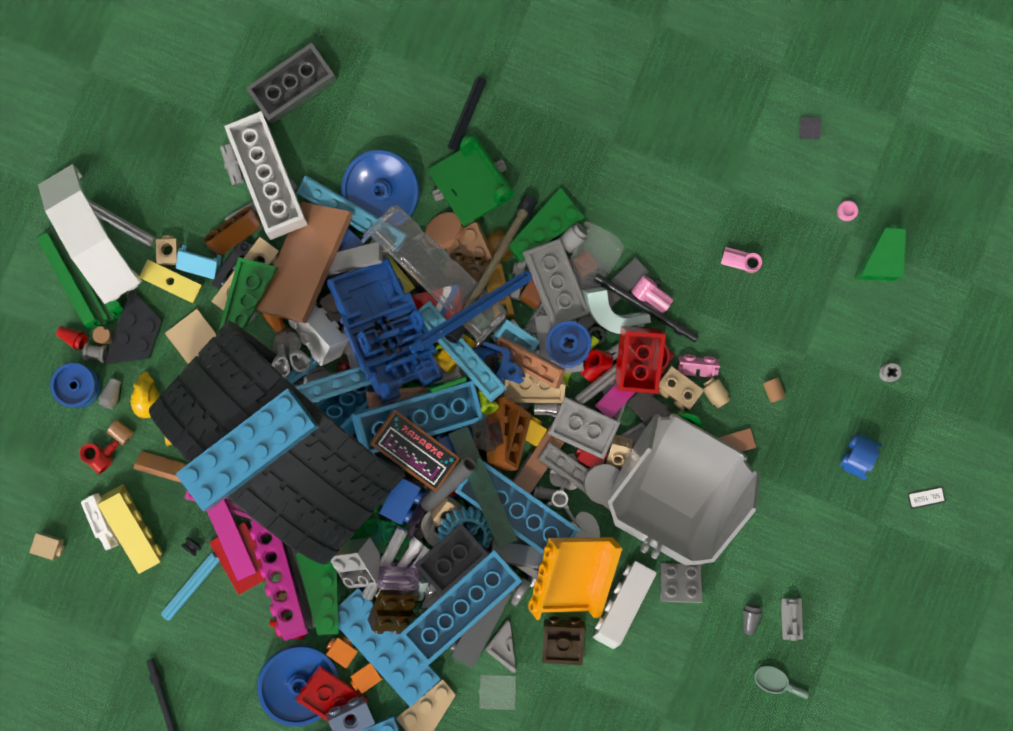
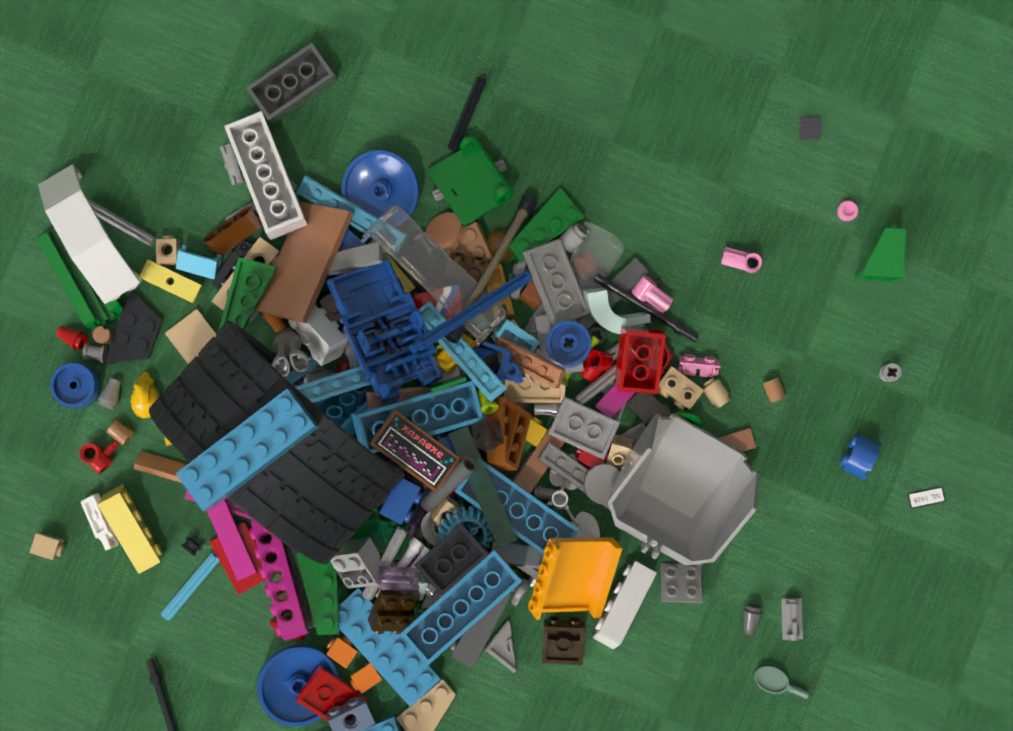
(497, 692): clear piece -> none

